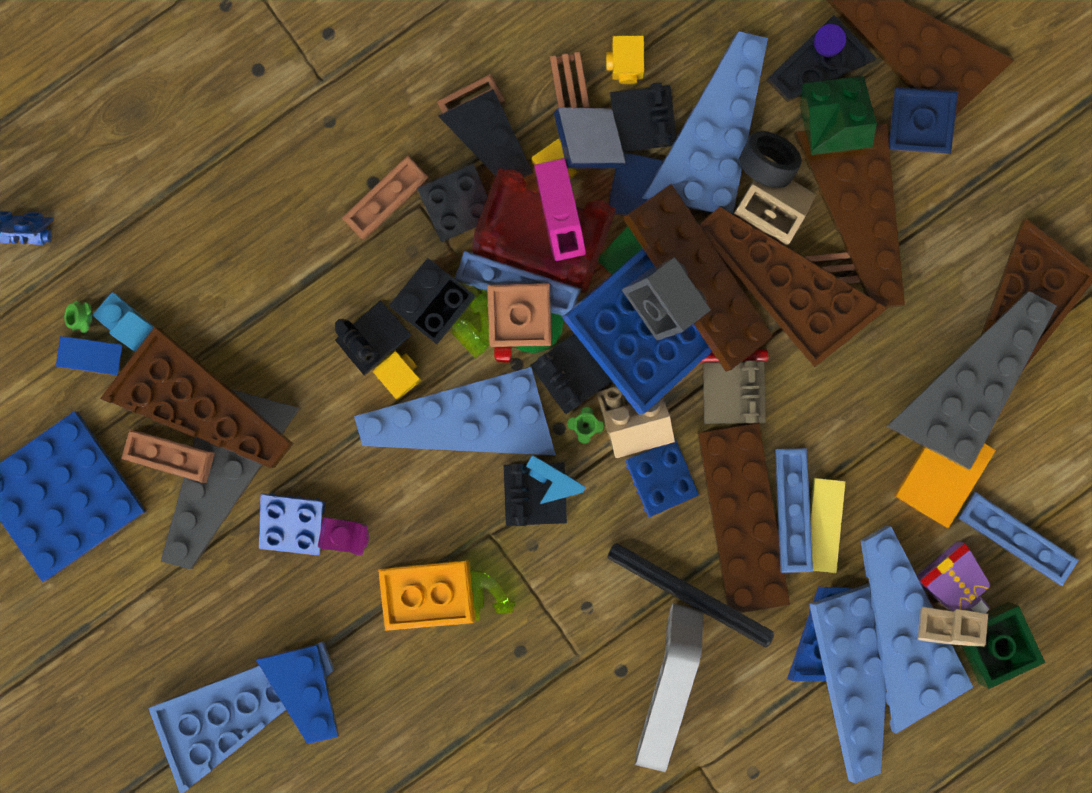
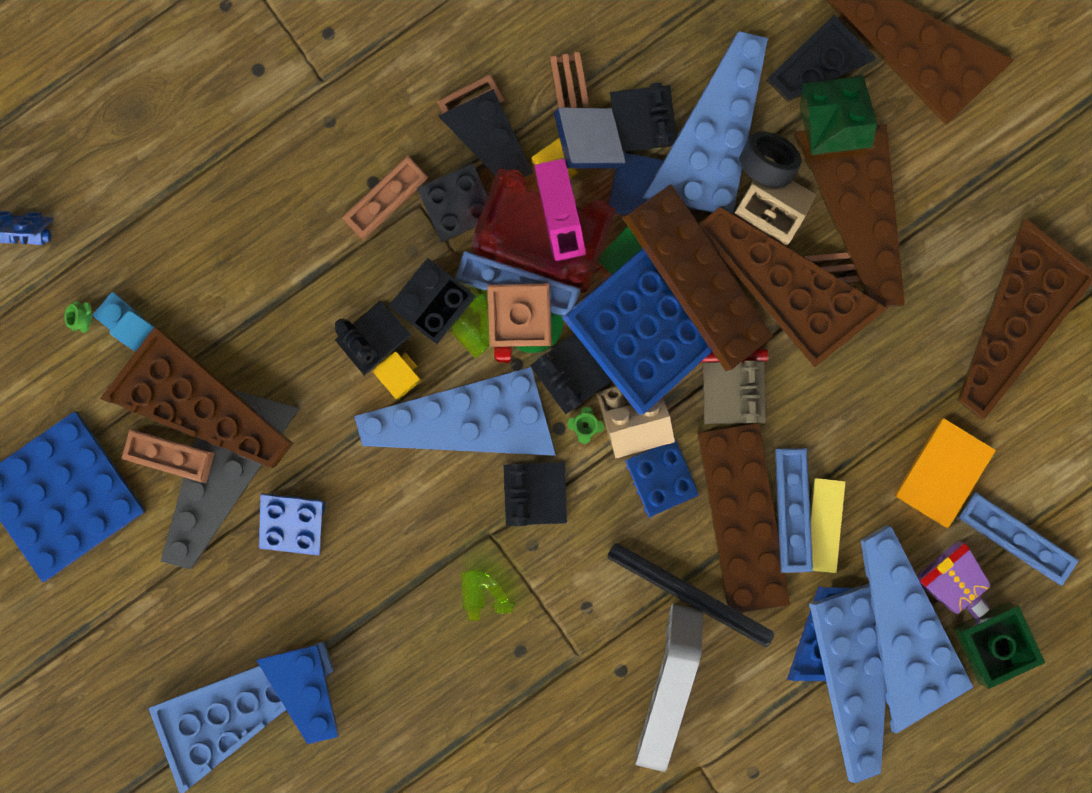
(89, 355): blue slope -> none
(343, 535): magenta bracket -> none
(427, 595): light orange tile -> none
(561, 486): dark azure slope -> none
(626, 59): yellow brick -> none
(666, 299): dark grey brick -> none
(829, 40): dark purple tile -> none
(923, 120): dark blue tile -> none
(951, 627): tan slope -> none
(968, 396): dark grey wing -> none

